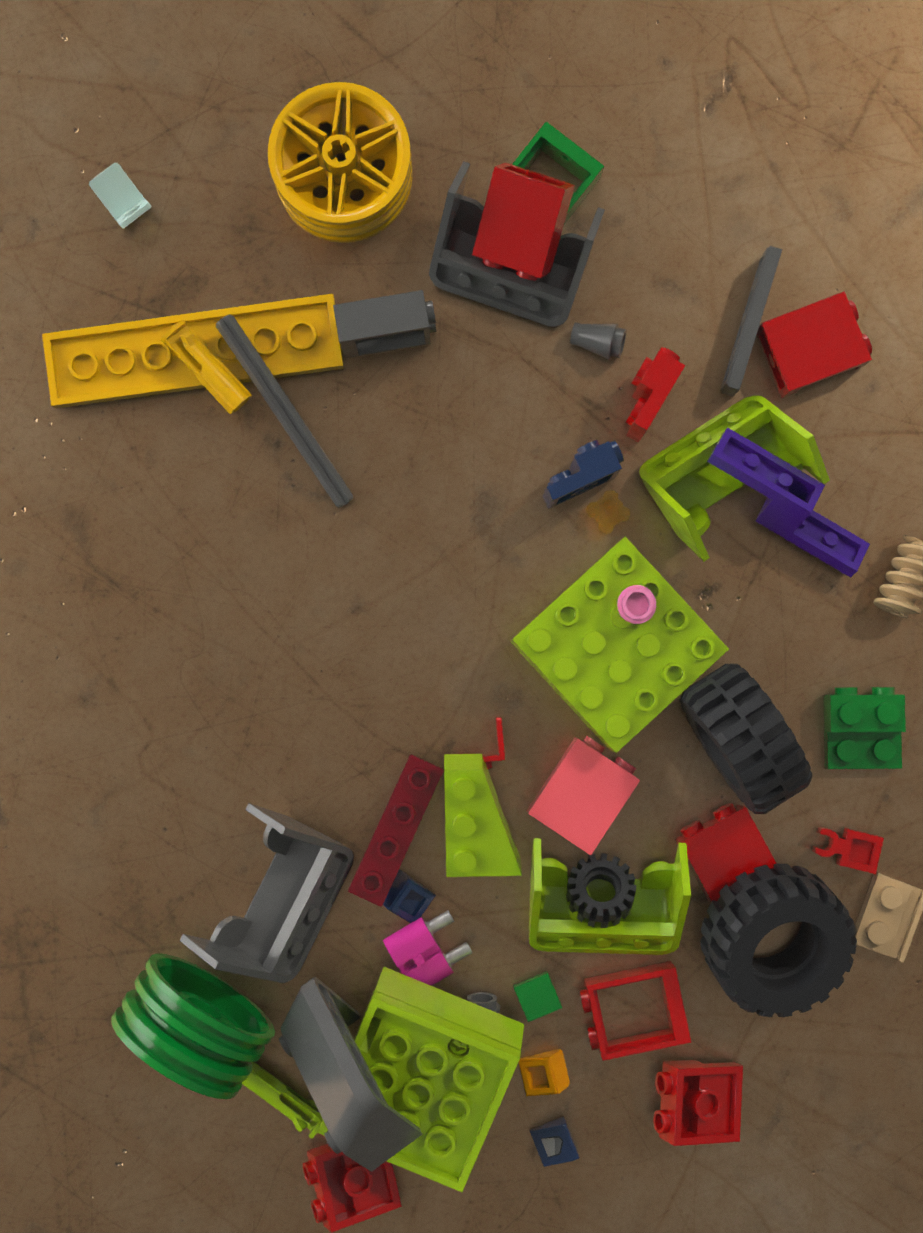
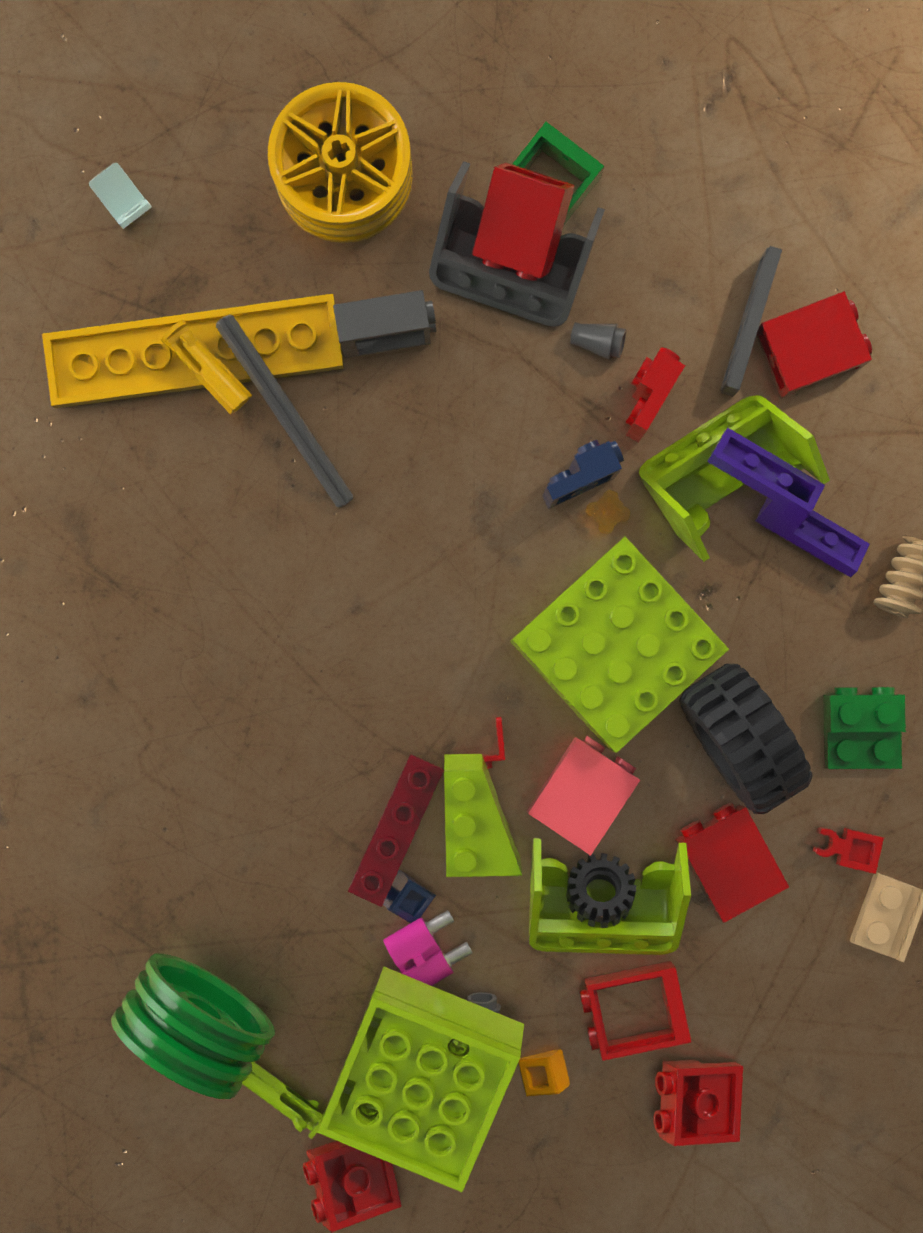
(287, 906): dark grey windscreen -> none
(340, 1079): dark grey windscreen -> none
(537, 996): green tile -> none
(554, 1142): dark blue slope -> none
(636, 604): bright pink plate -> none
(801, 971): black tyre -> none

